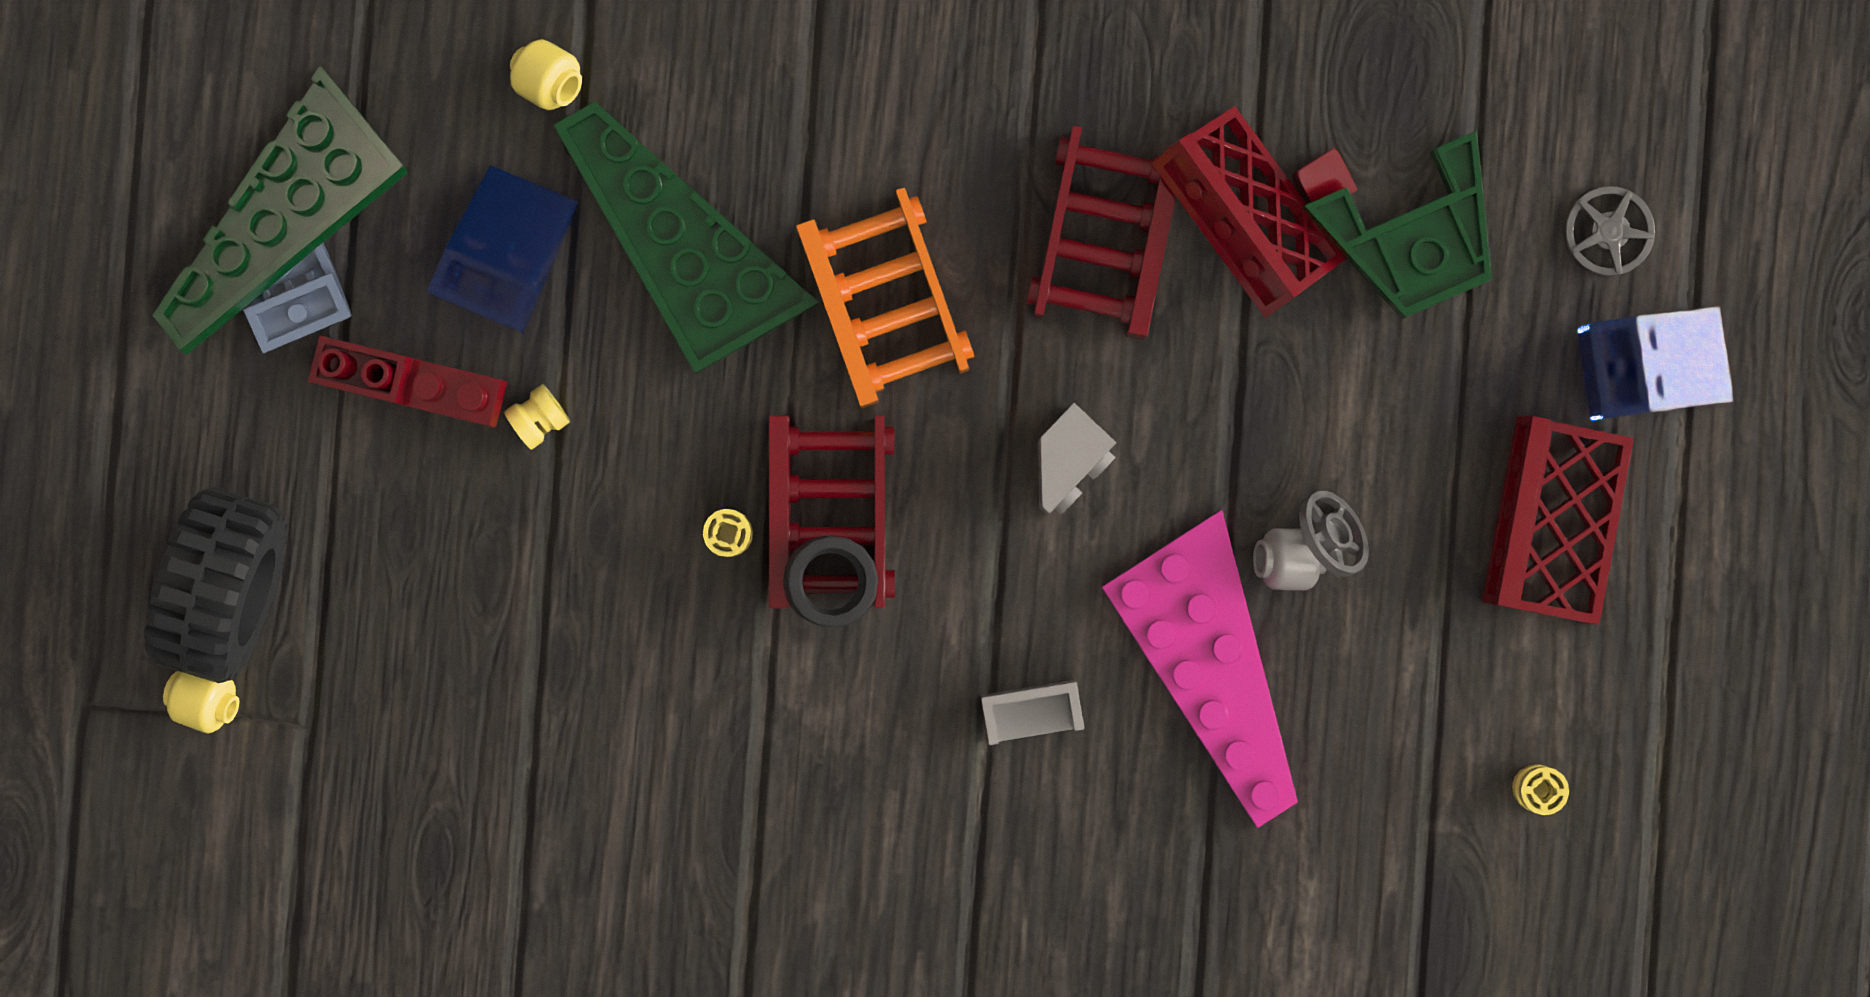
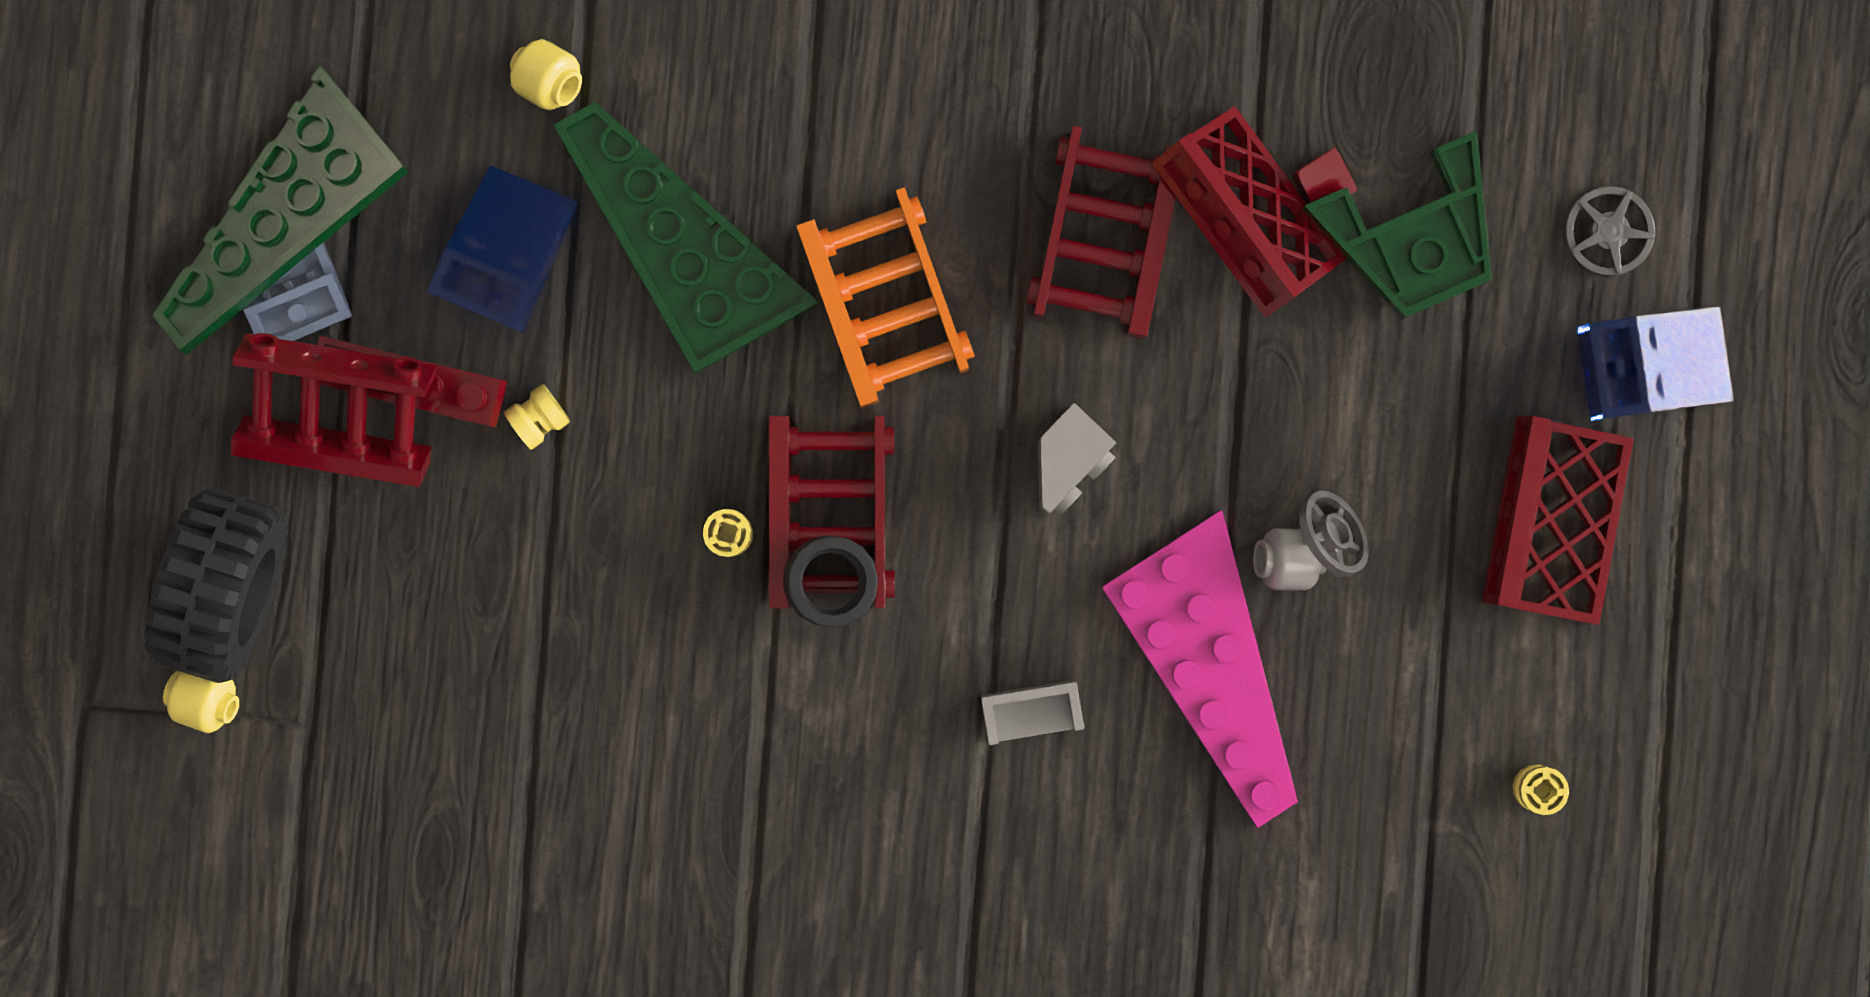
(327, 449): none -> dark red fence

